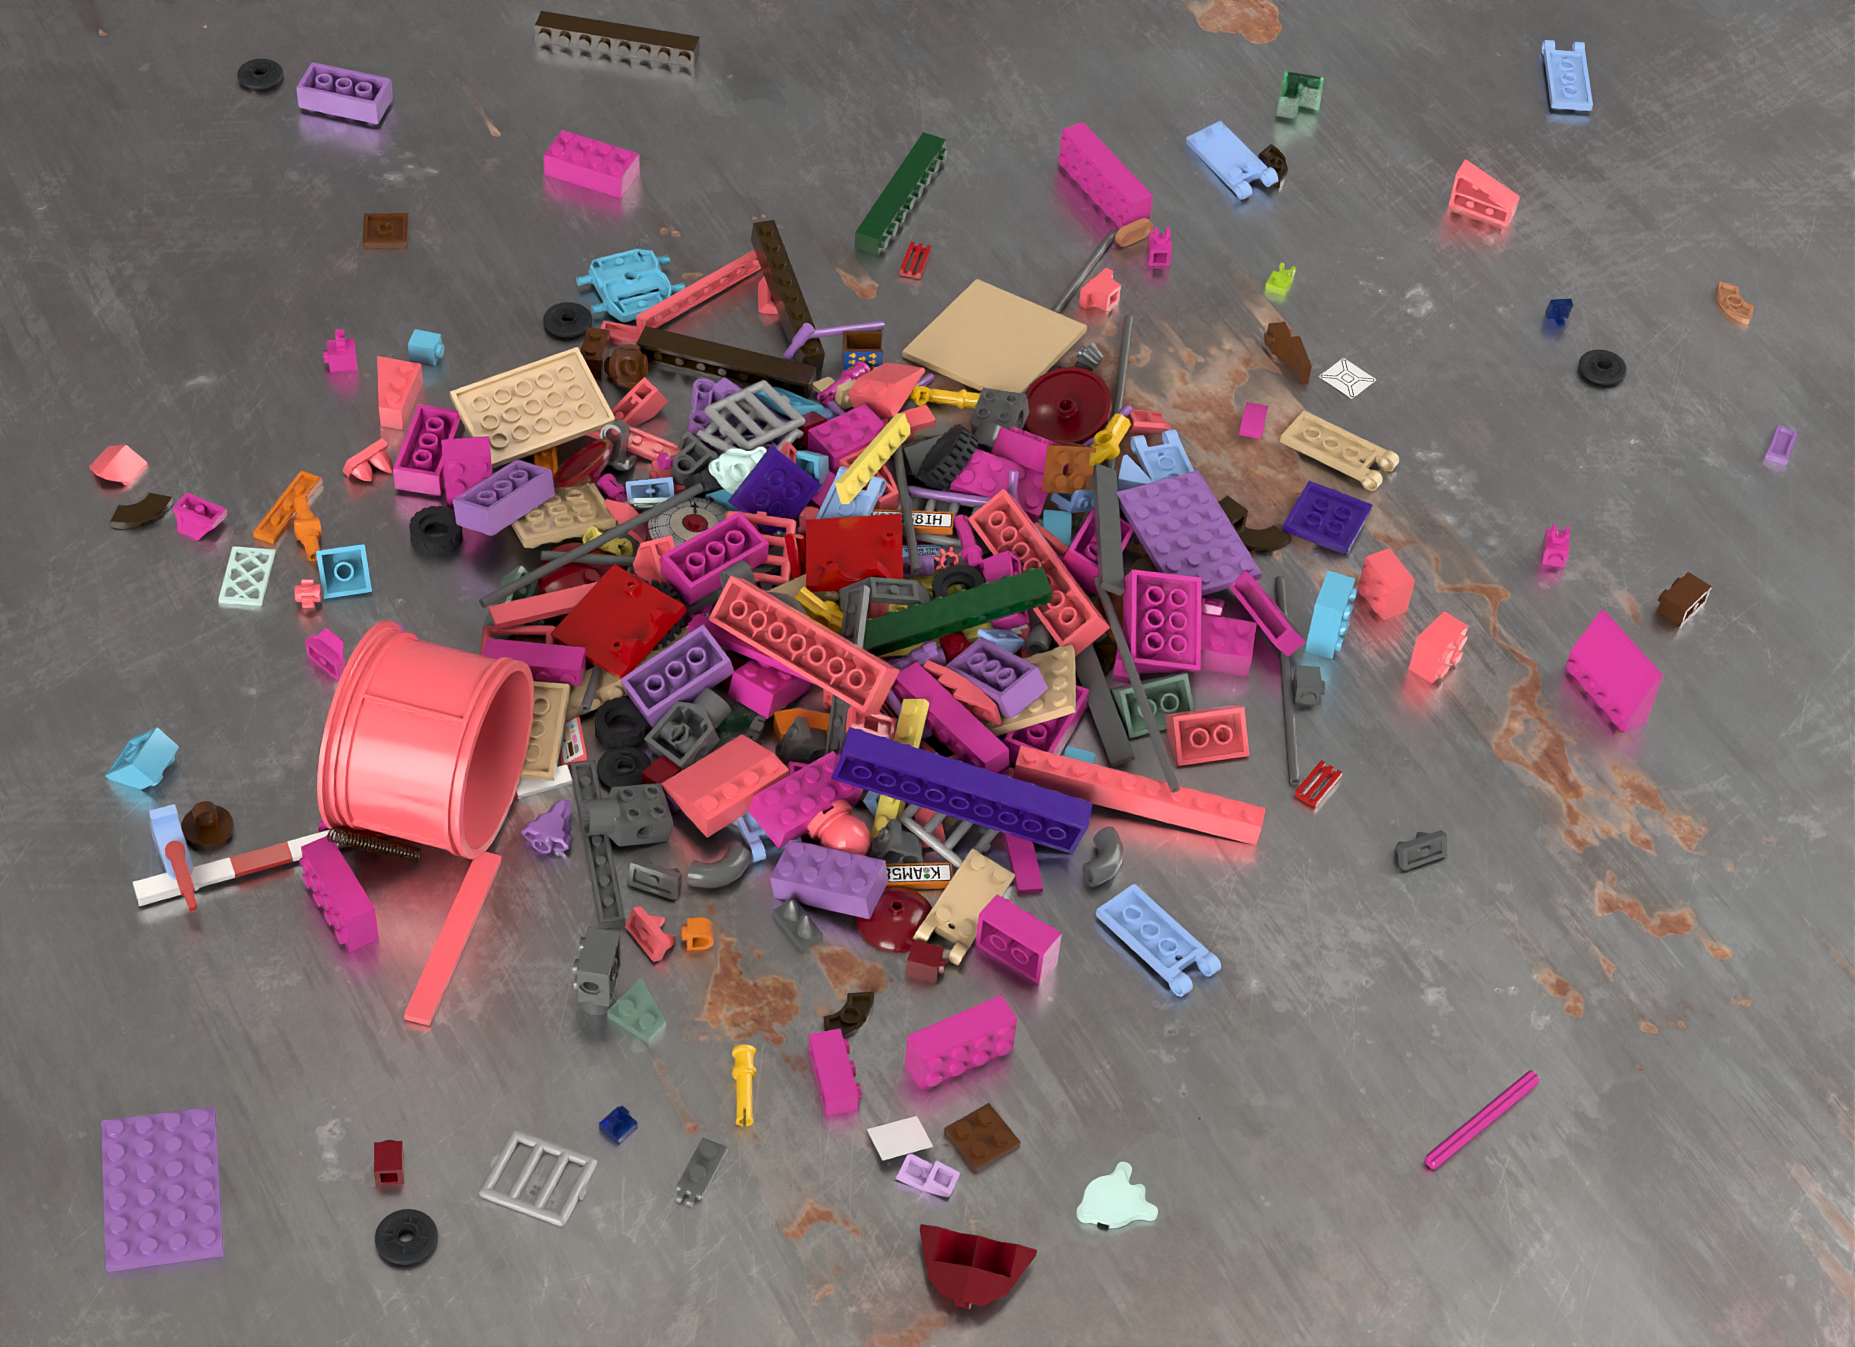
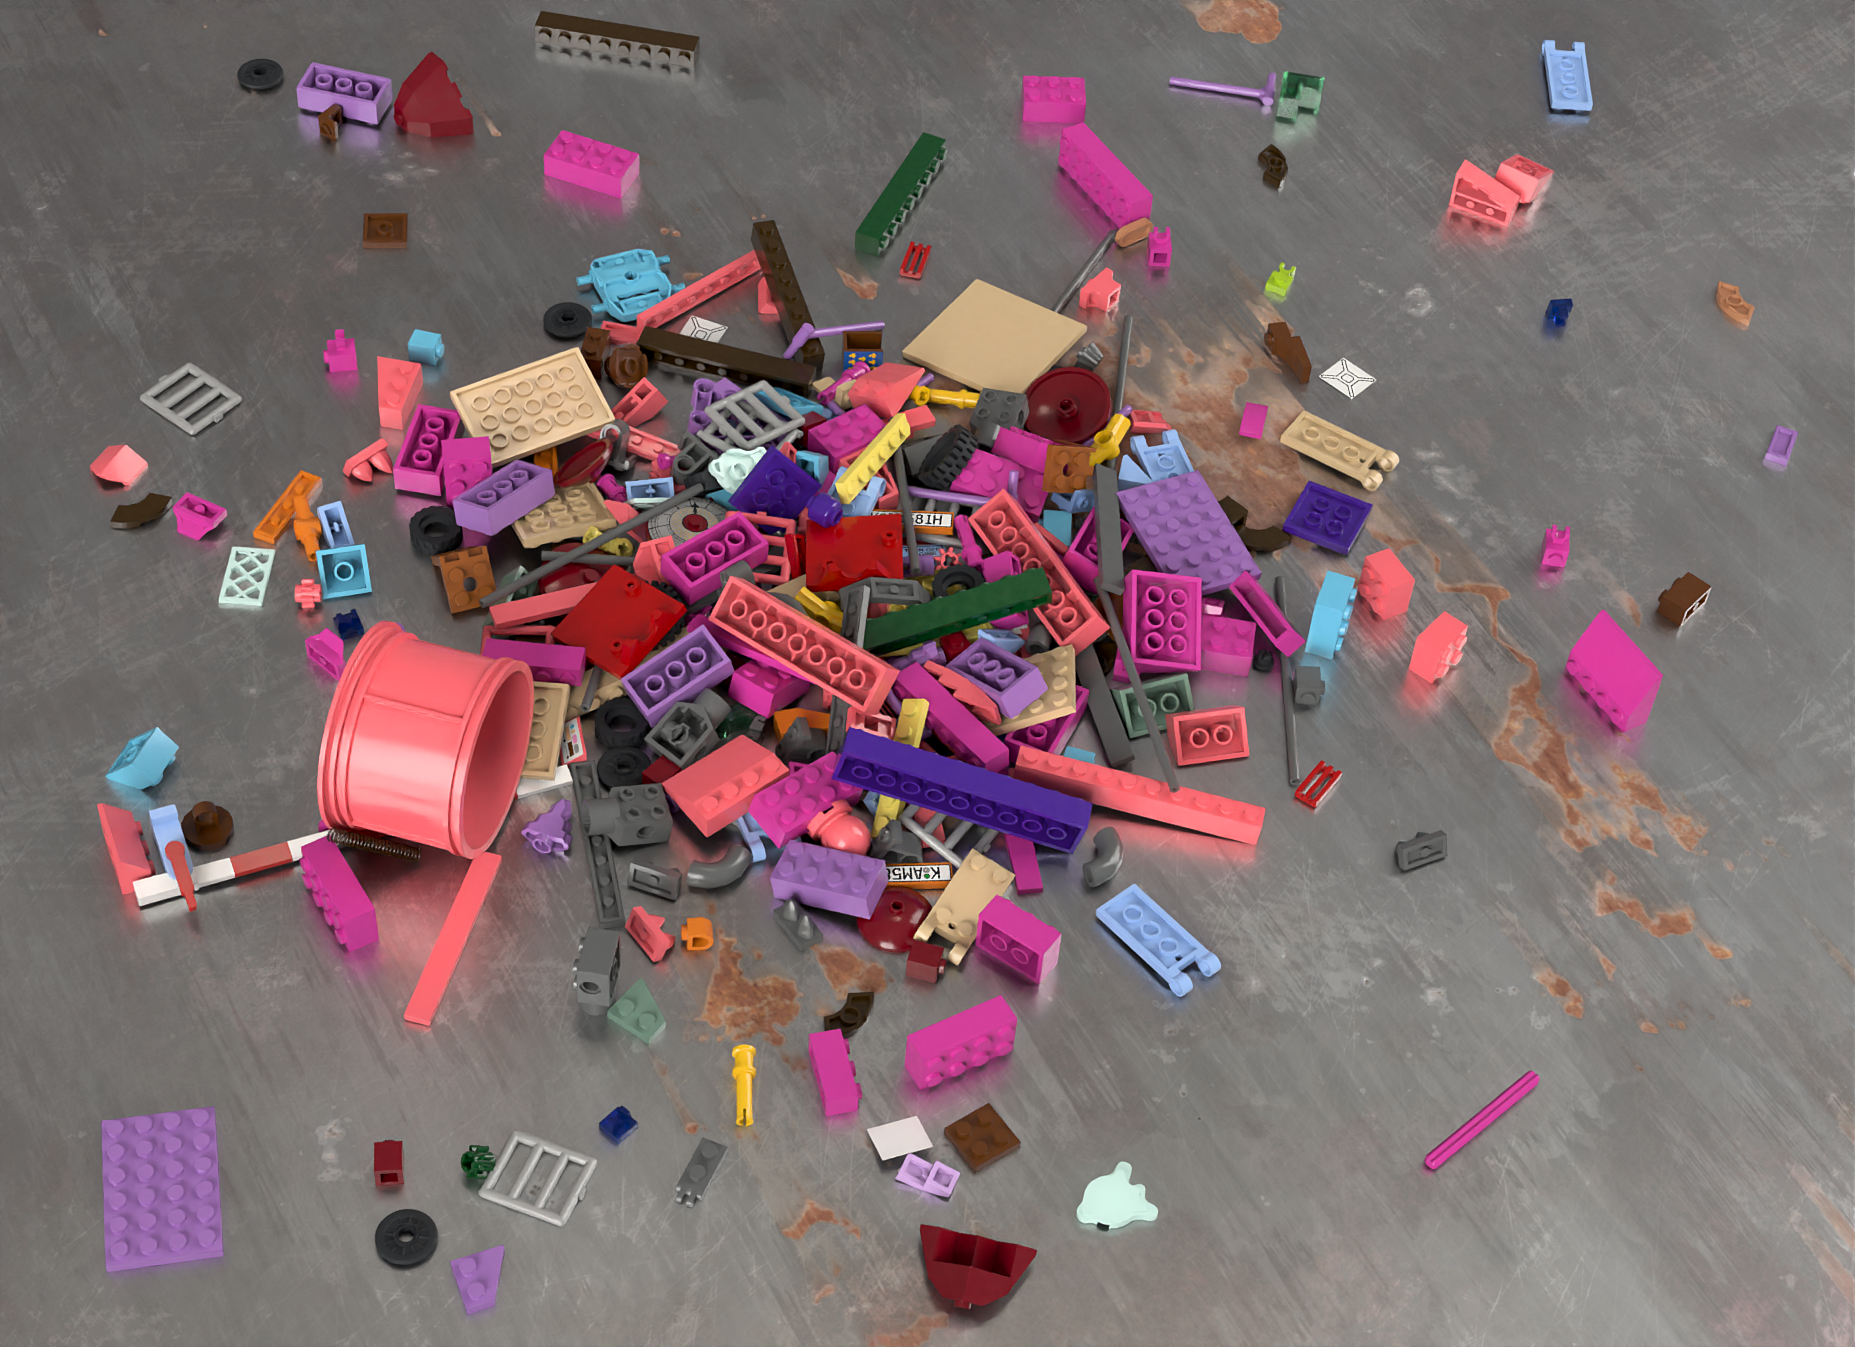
(125, 846): none -> coral slope
(179, 418): none -> light grey bar
(330, 121): none -> reddish brown bracket
(335, 525): none -> light blue slope
(348, 625): none -> clear blue tile
(431, 103): none -> dark red brick
(458, 566): none -> dark orange bracket
(478, 1162): none -> dark green gear
(478, 1278): none -> medium lavender wing
(703, 329): none -> white sticker
(824, 510): none -> dark purple head
(1053, 99): none -> dark pink brick
(1230, 158): light blue hinge -> none
(1263, 659): none -> black piece
(1265, 94): none -> medium lavender bar
(1523, 177): none -> coral slope
(1616, 367): black wheel -> none

